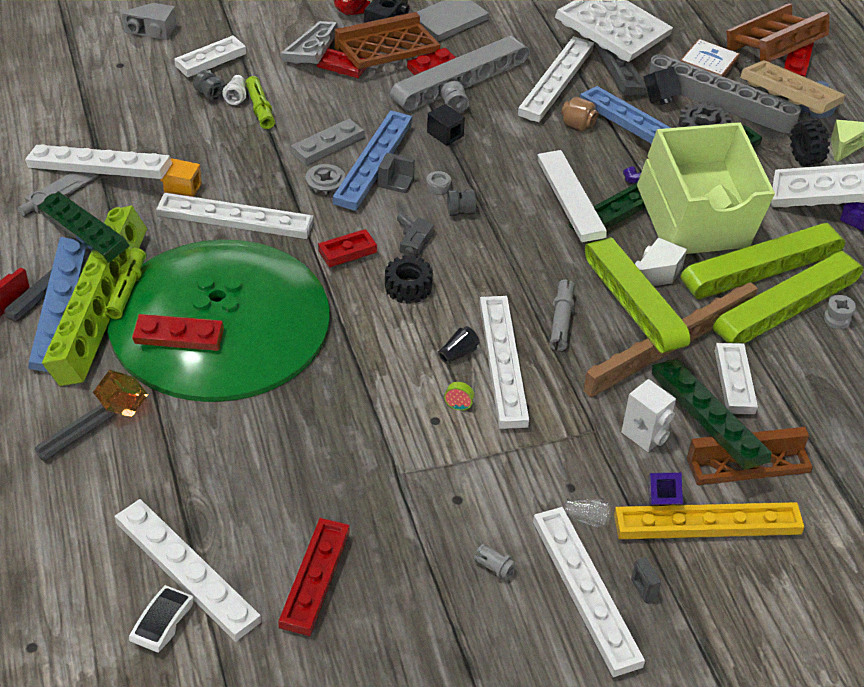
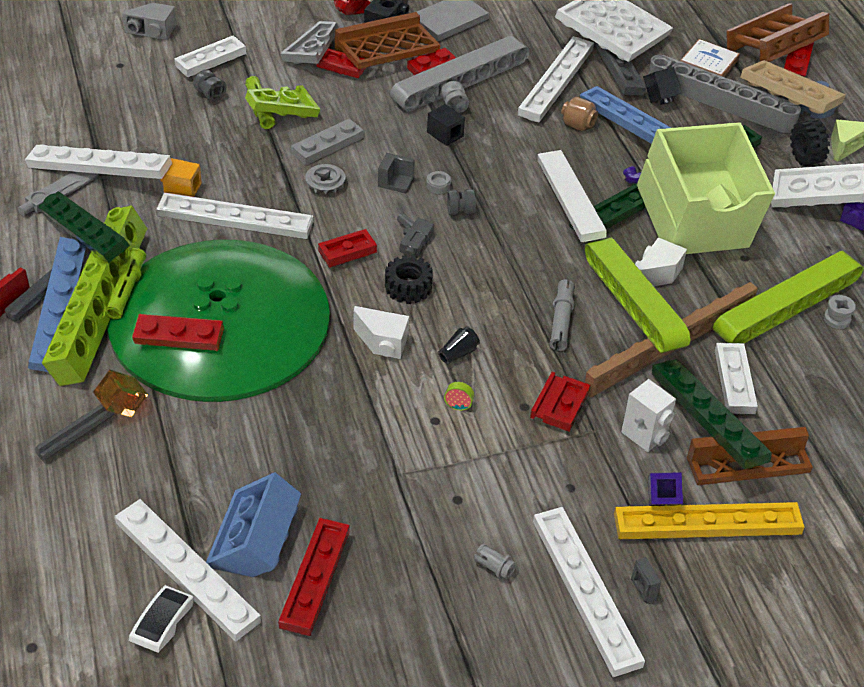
(235, 90): white cone -> none
(255, 527): none -> medium blue slope
(283, 102): none -> lime wing
(365, 170): medium blue plate -> none
(382, 331): none -> white slope
(503, 363): white plate -> none
(560, 401): none -> red plate
(589, 511): clear cone -> none
(702, 115): flat silver gear -> none
(762, 260): lime beam -> none

